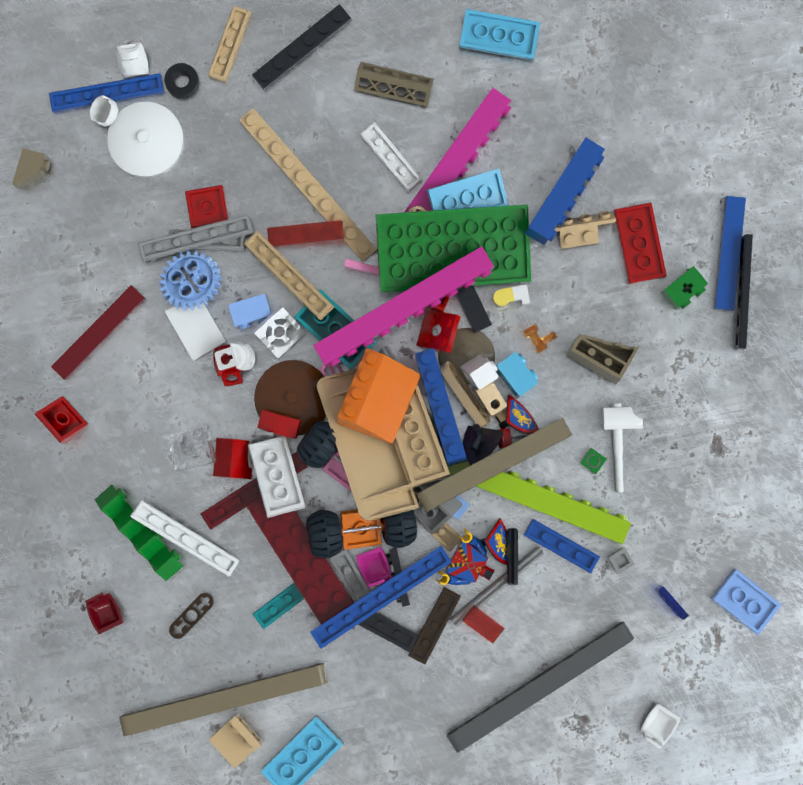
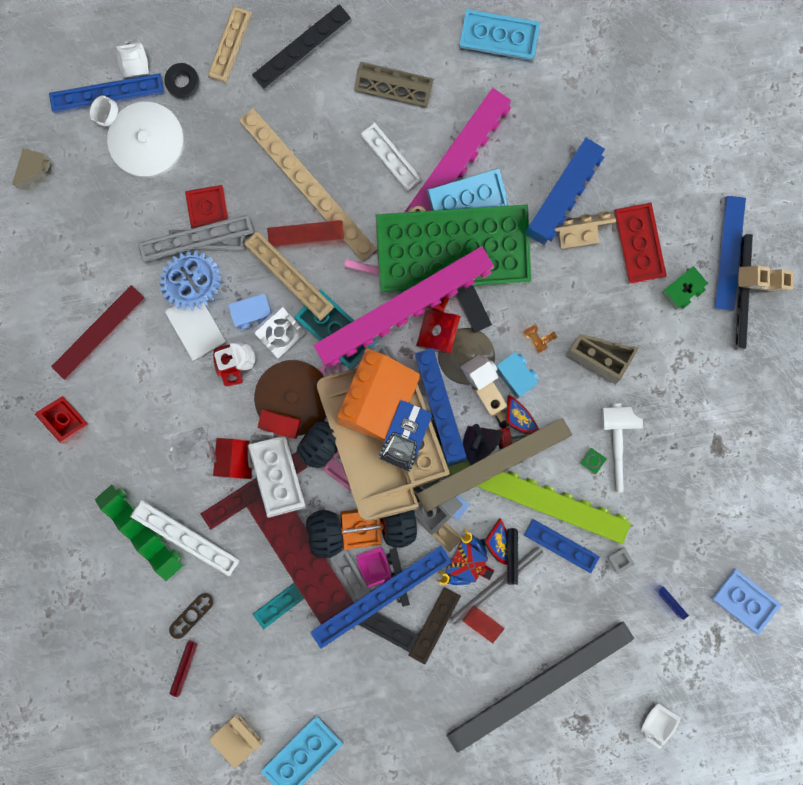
(103, 612): dark red piece -> none
(183, 668): none -> dark red axle
(223, 699): dark tan beam -> none
(405, 435): none -> sticker
(464, 394): tan beam -> none
(510, 295): leg -> none
(765, 279): none -> tan arch

